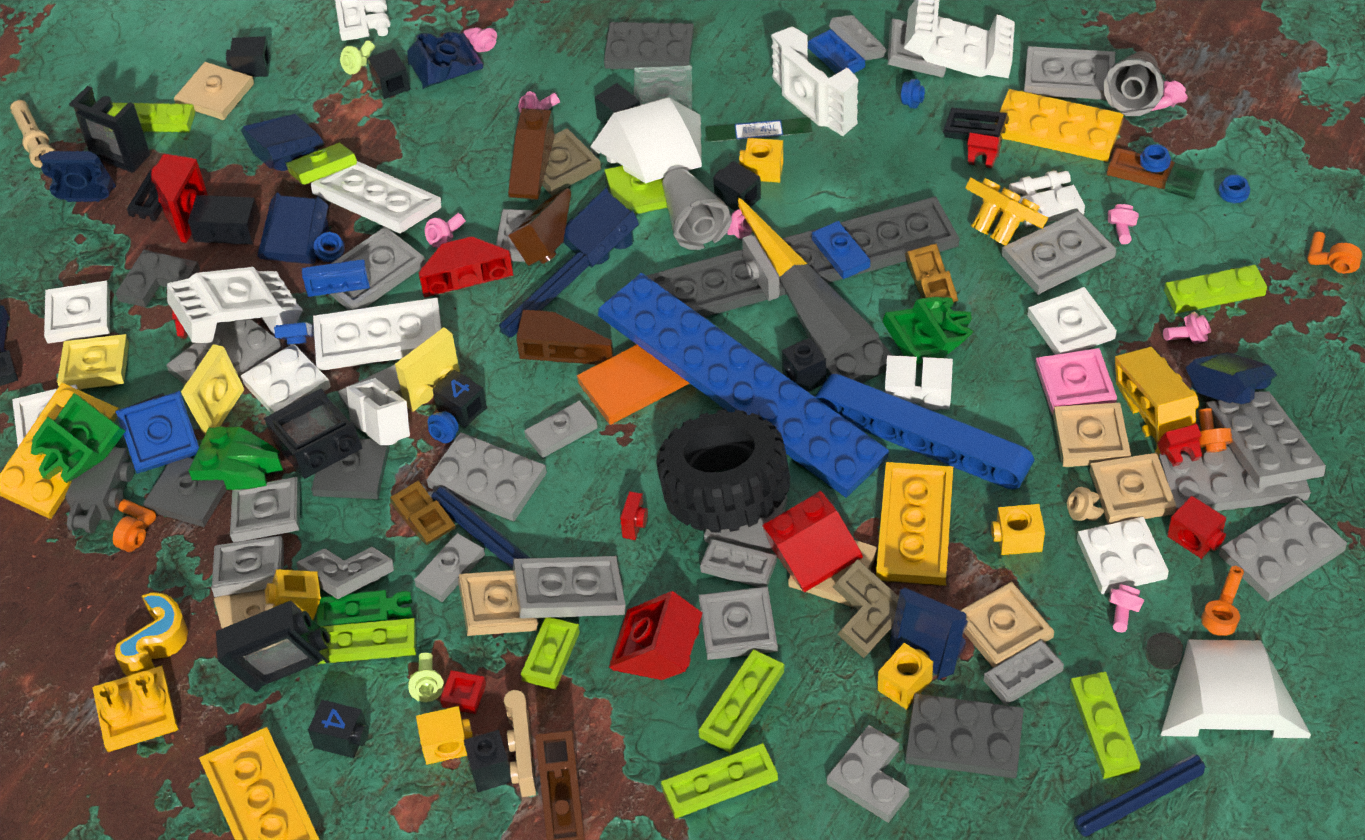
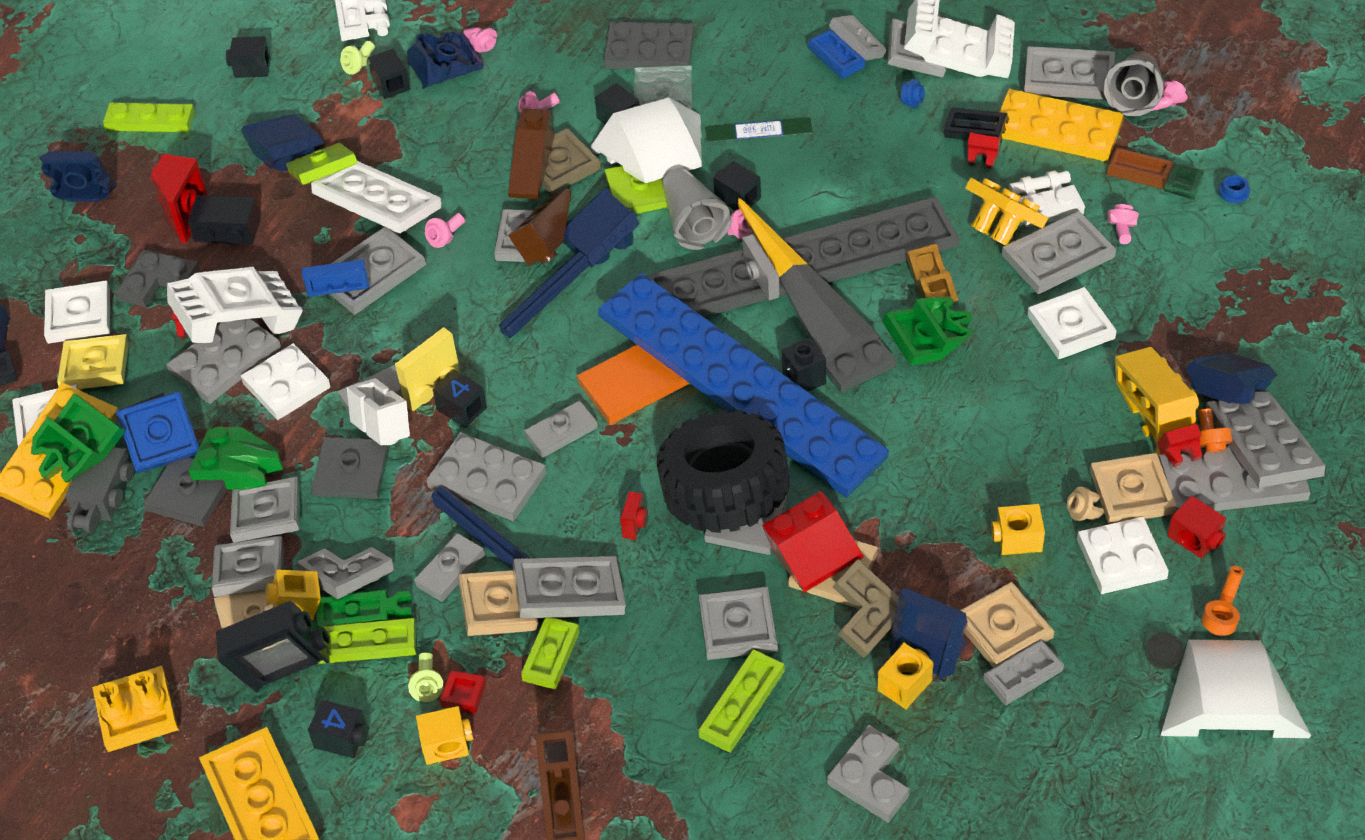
(34, 140): tan pin -> none
(111, 138): black window -> none
(130, 531): orange plate -> none
(151, 207): black tile -> none
(155, 640): yellow animal -> none
(212, 389): light yellow plate -> none
(214, 90): tan plate -> none
(292, 229): dark blue slope -> none
(294, 333): blue plate -> none
(313, 433): black window -> none
(328, 239): blue plate -> none
(374, 333): white plate -> none
(422, 513): pearl gold slope -> none
(443, 426): blue plate -> none
(463, 265): red slope -> none
(488, 760): black brick -> none
(520, 741): tan plate -> none
(558, 339): reddish brown slope -> none
(657, 638): red slope -> none
(719, 781): lime plate -> none
(738, 563): light grey plate -> none
(763, 158): yellow brick -> none
(825, 100): white plate -> none
(841, 250): blue plate -> none
(915, 523): yellow plate -> none
(927, 432): blue beam -> none
(936, 381): white piece -> none
(965, 735): dark grey plate -> none
(1075, 379): bright pink plate -> none
(1090, 433): tan plate -> none
(1104, 725): lime plate -> none
(1125, 599): bright pink plate -> none
(1139, 795): dark blue axle -> none
(1155, 158): blue plate -> none
(1196, 329): bright pink plate -> none
(1215, 289): lime plate -> none
(1283, 549): light grey plate -> none
(1342, 256): orange plate -> none

